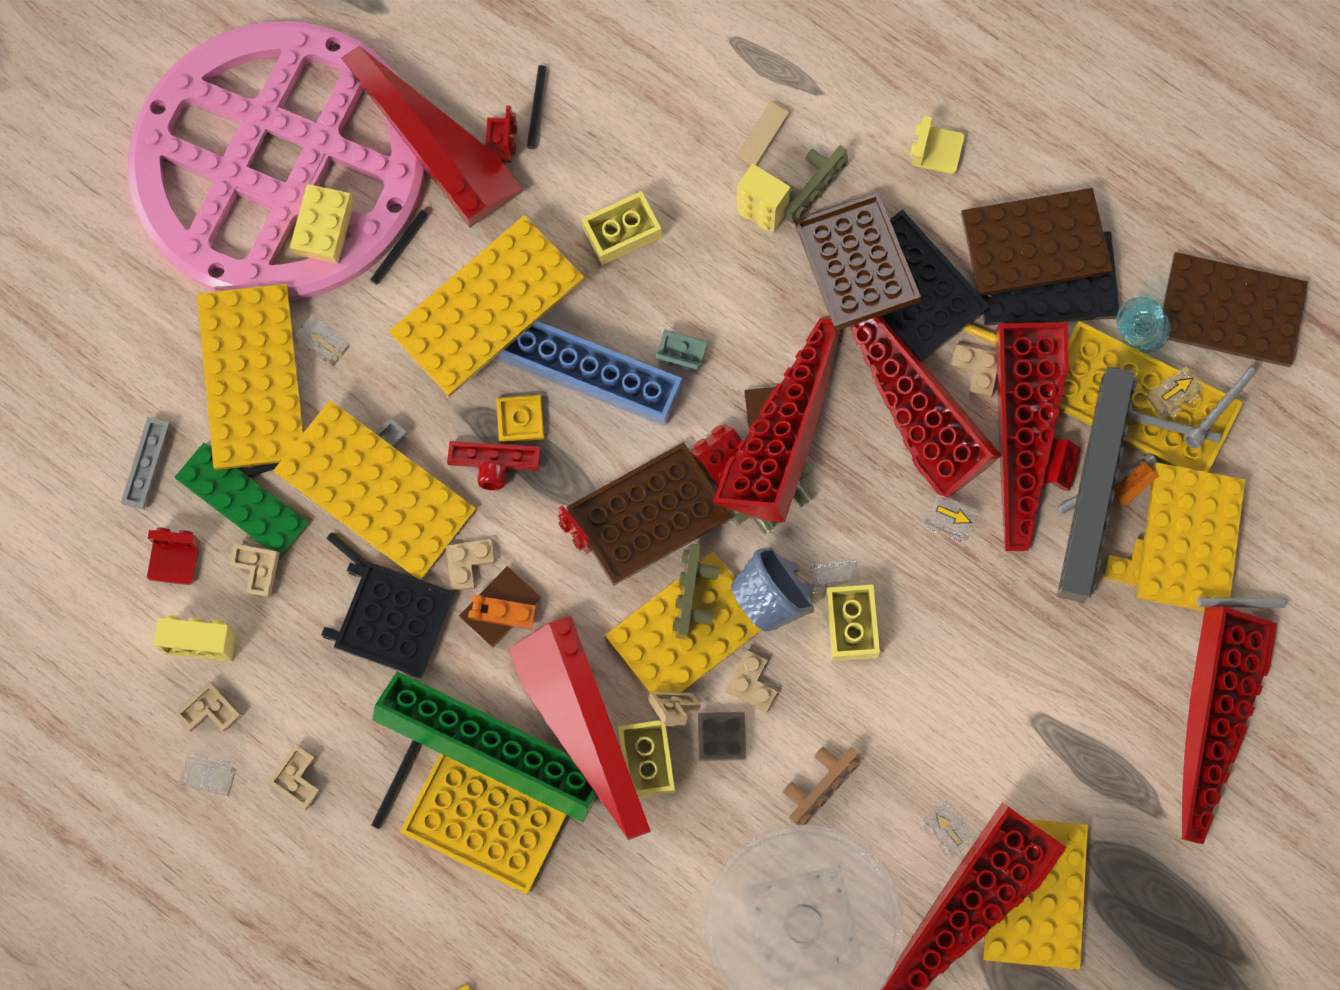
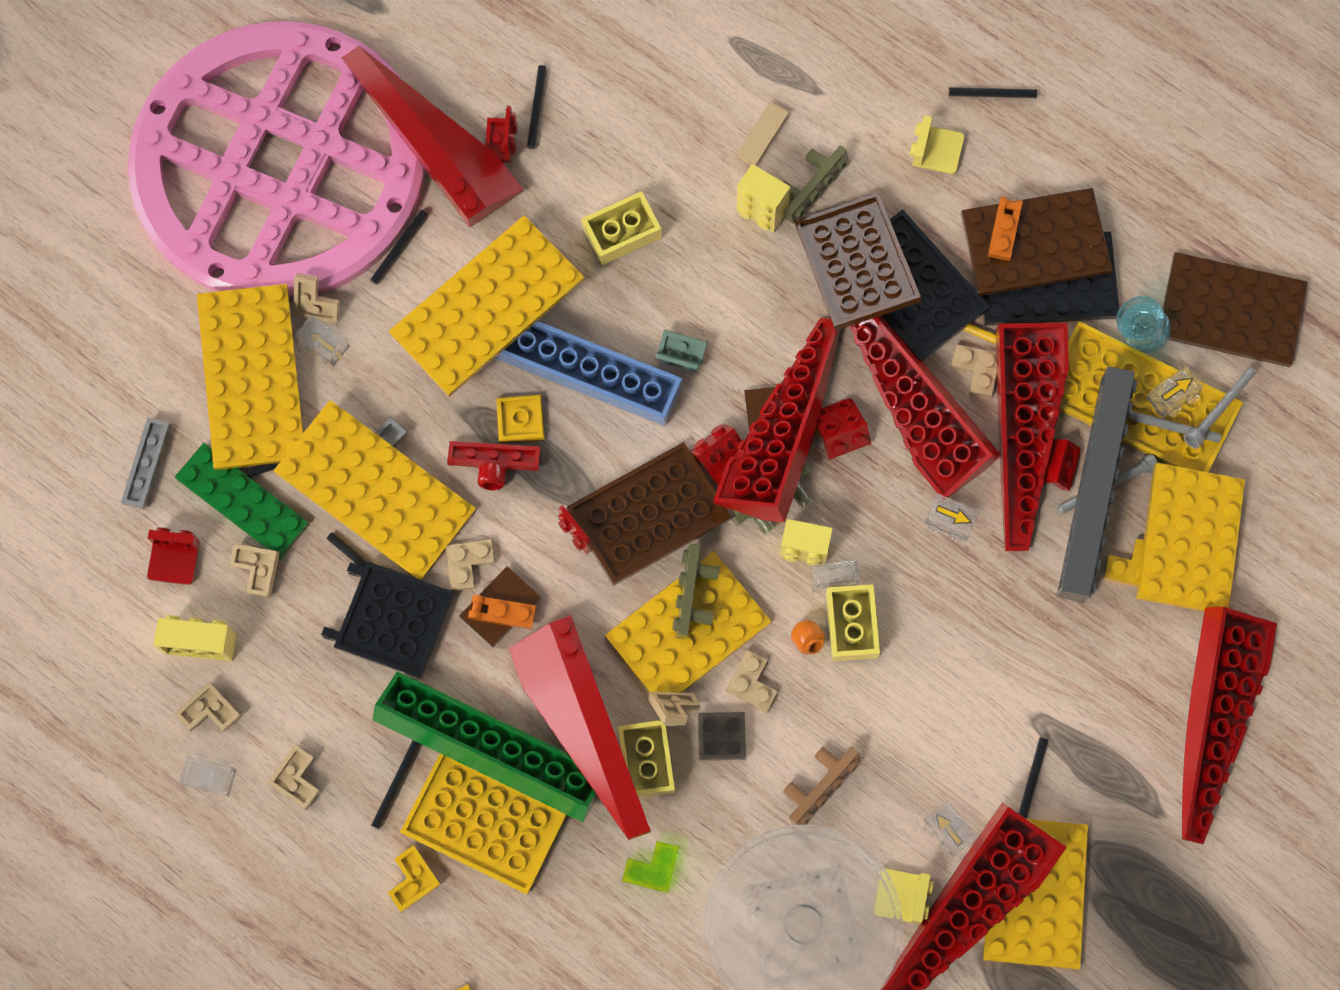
(308, 302): none -> tan plate
(322, 224): light yellow brick -> none
(419, 880): none -> yellow plate
(656, 875): none -> clear neon green plate
(771, 591): sand blue piece -> none
(805, 542): none -> light yellow brick
(808, 637): none -> orange head
(842, 428): none -> red bracket
(912, 894): none -> light yellow bracket
(992, 92): none -> black bar
(1004, 229): none -> orange plate
(1033, 777): none -> black bar
(1134, 483): orange plate -> none
(1241, 602): light grey bar -> none

